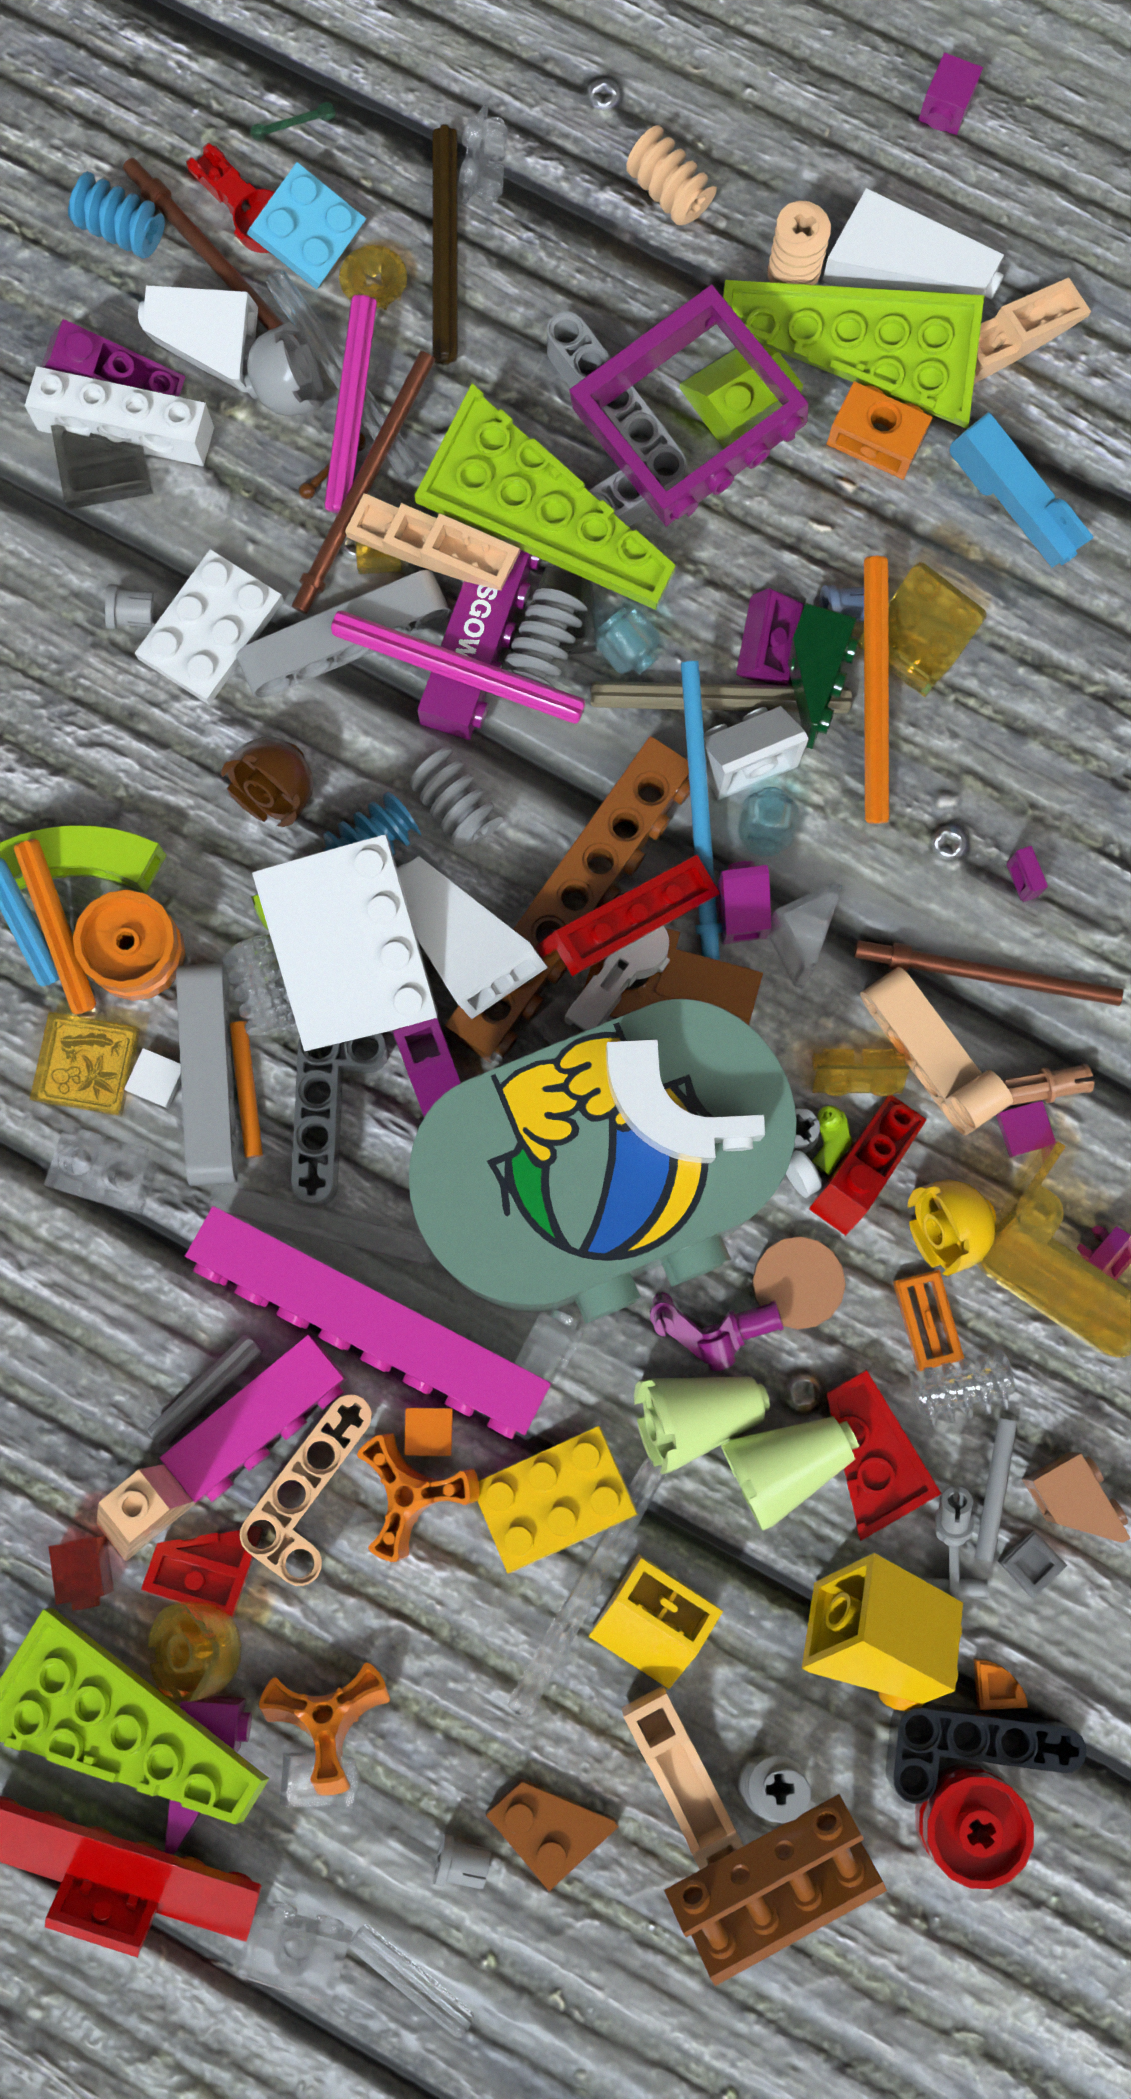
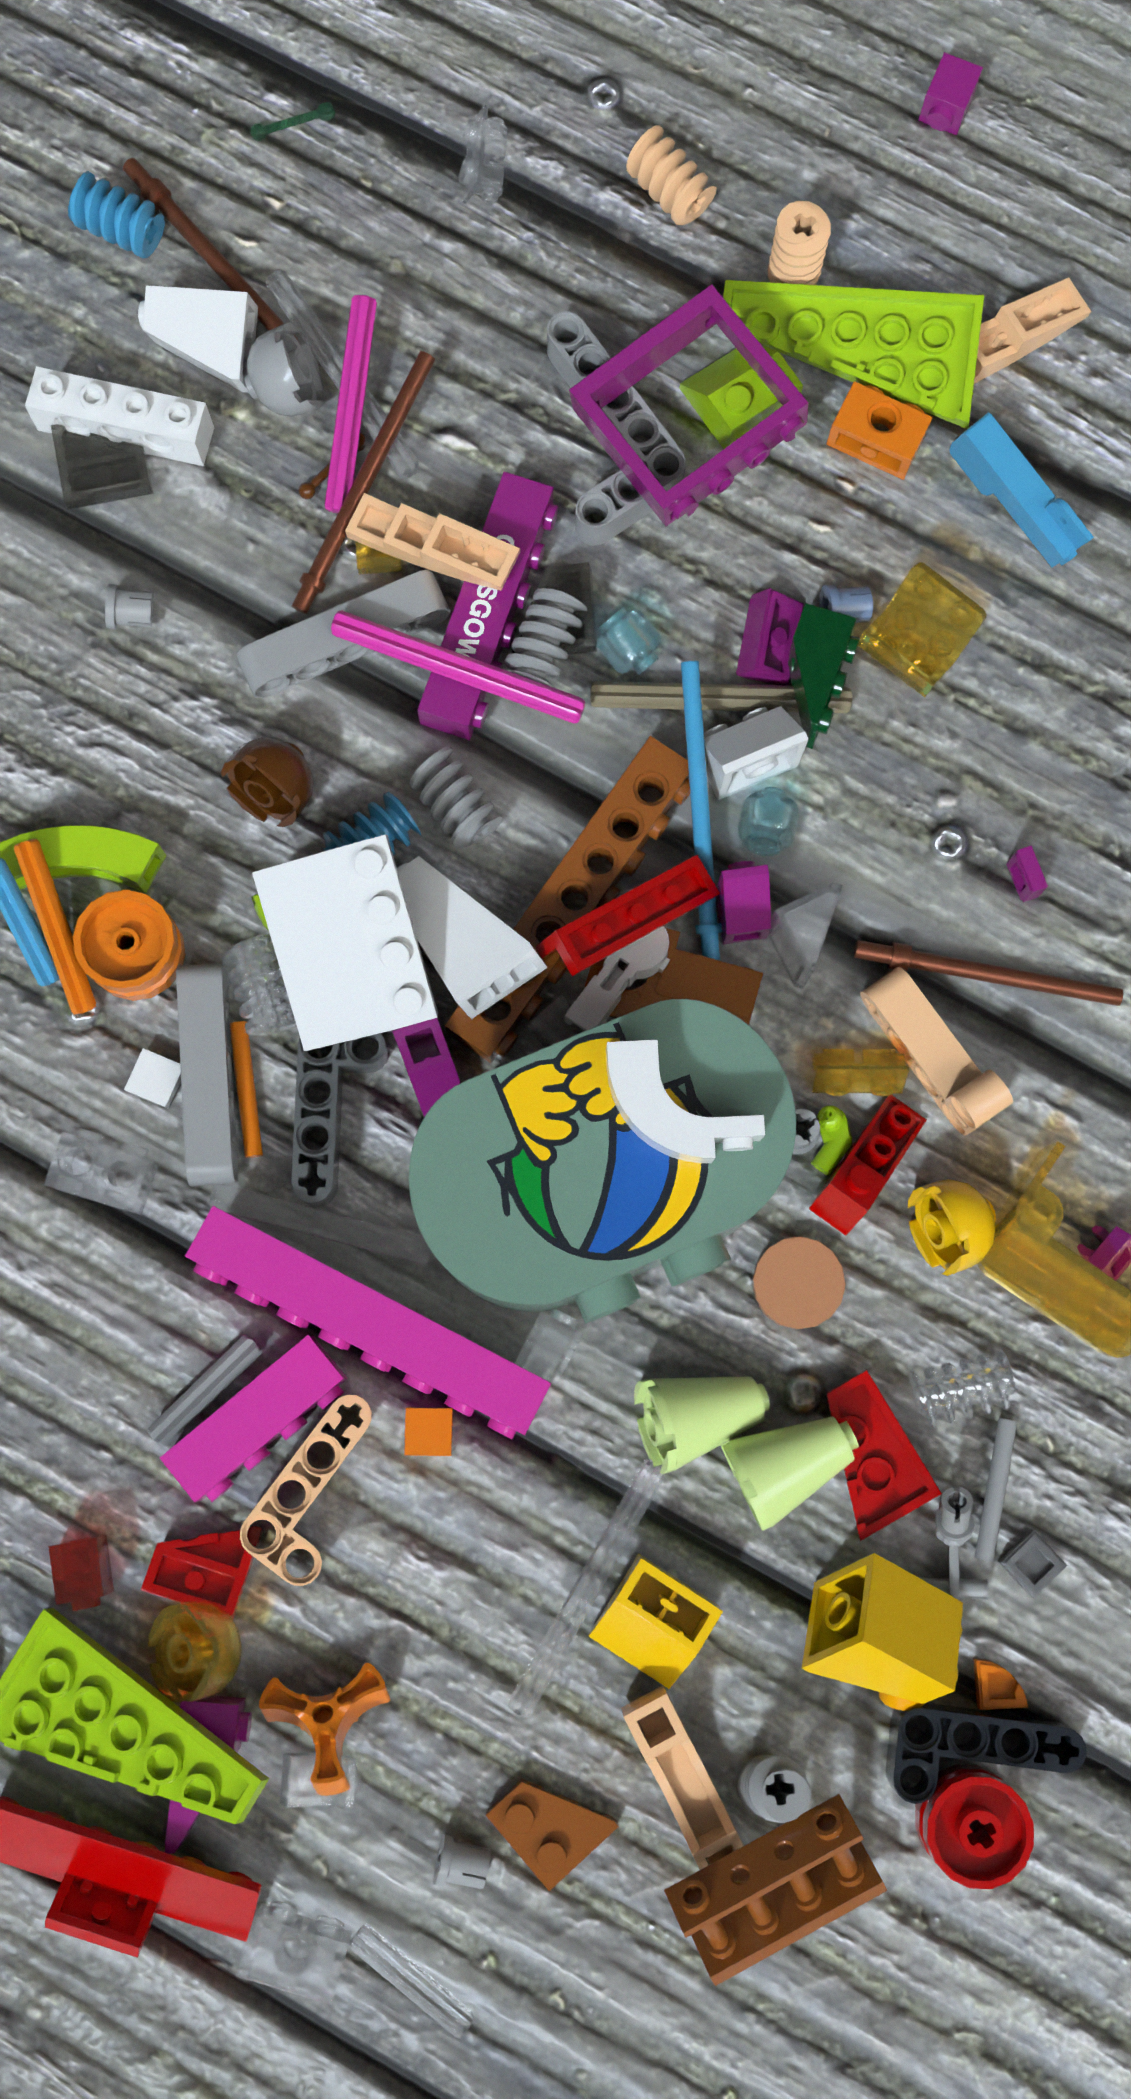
(85, 1064): clear yellow tile -> none
(92, 356): magenta slope -> none
(141, 1509): light nougat slope -> none
(208, 625): white plate -> none
(228, 187): red piece -> none
(306, 225): medium azure plate -> none
(373, 261): clear yellow gear -> none
(409, 1494): orange piece -> none
(445, 244): dark brown axle -> none
(526, 497): lime wing -> none
(554, 1500): yellow plate -> none
(716, 1342): magenta pin -> none
(803, 1174): white tile -> none
(876, 689): orange axle -> none
(906, 251): white slope -> none
(911, 1325): orange tile -> none
(1025, 1129): magenta tile -> none
(1049, 1084): nougat axle -> none
(1072, 1497): nougat slope -> none

